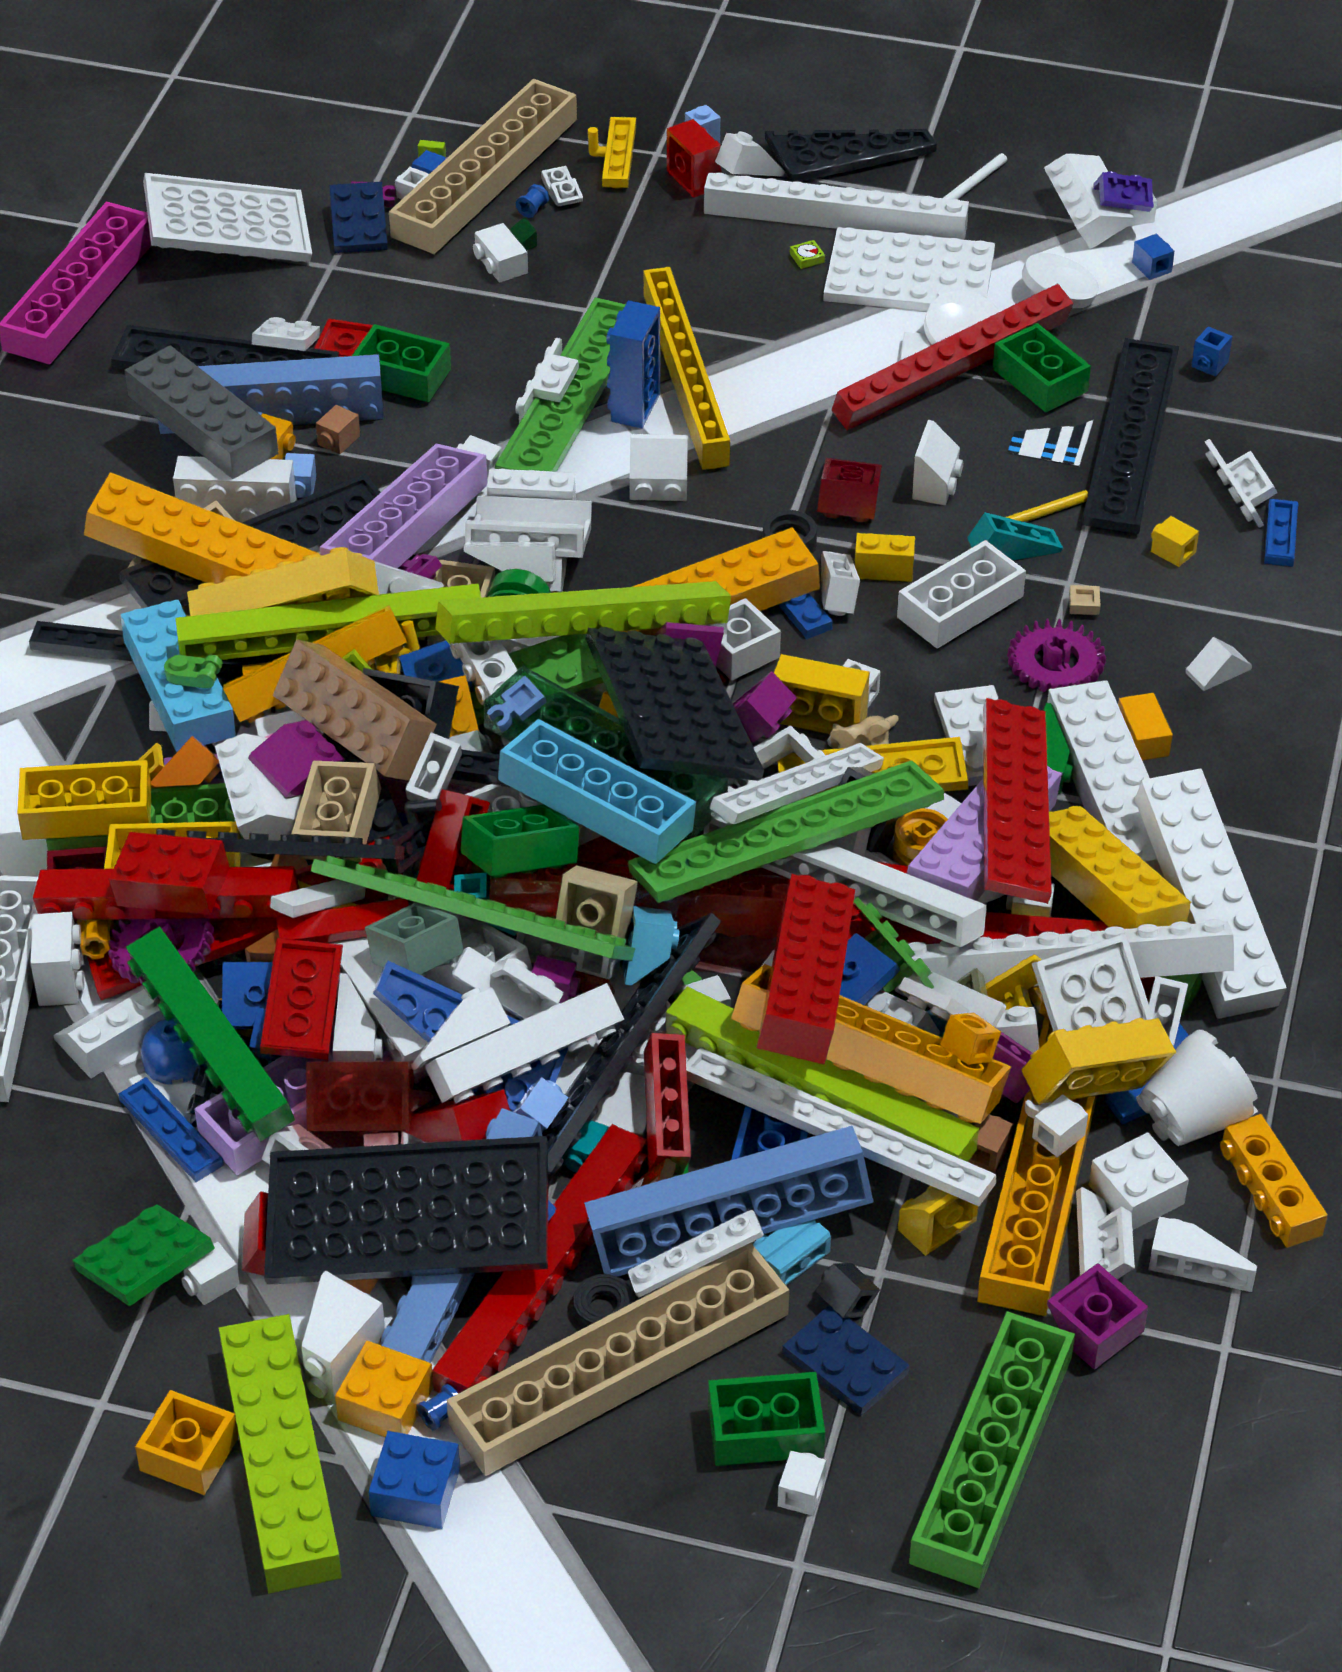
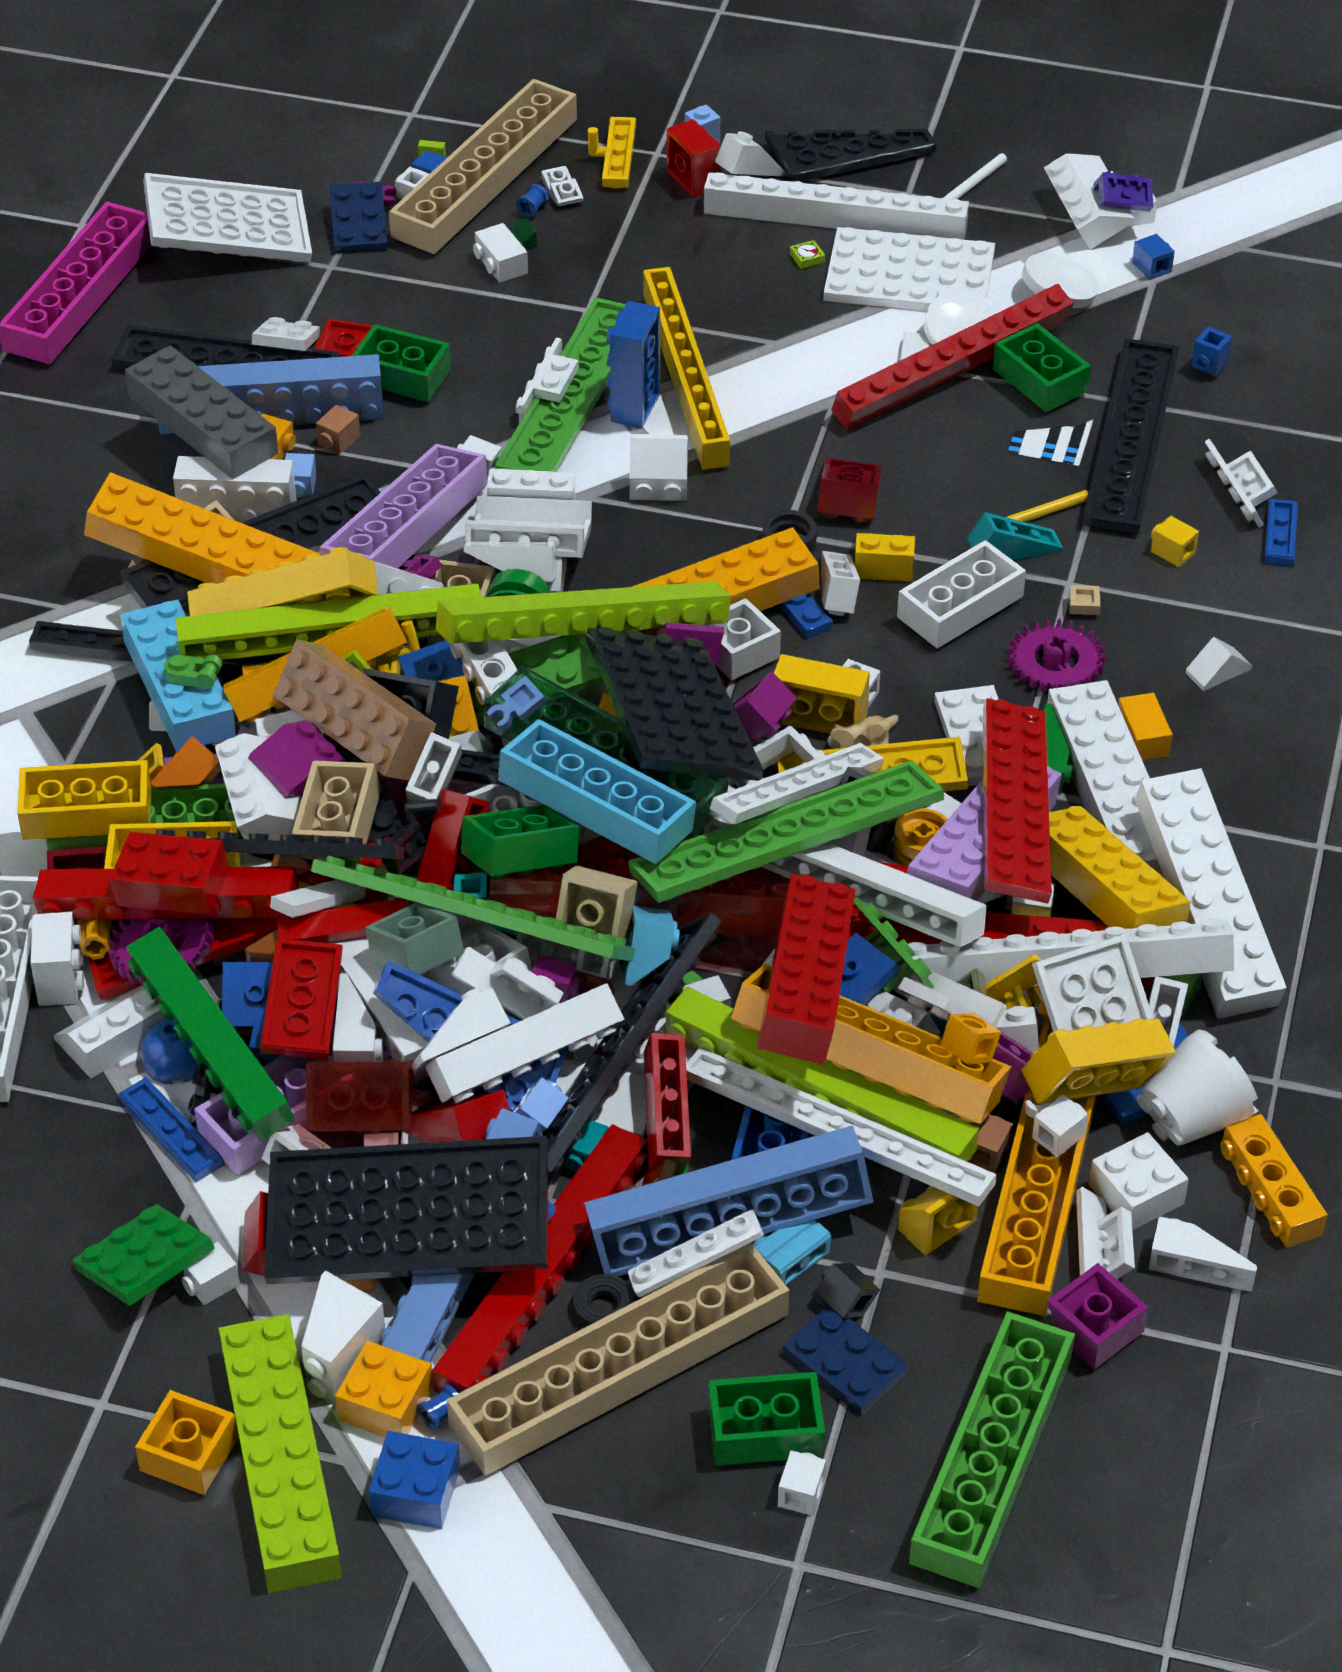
(936, 466): white slope -> none

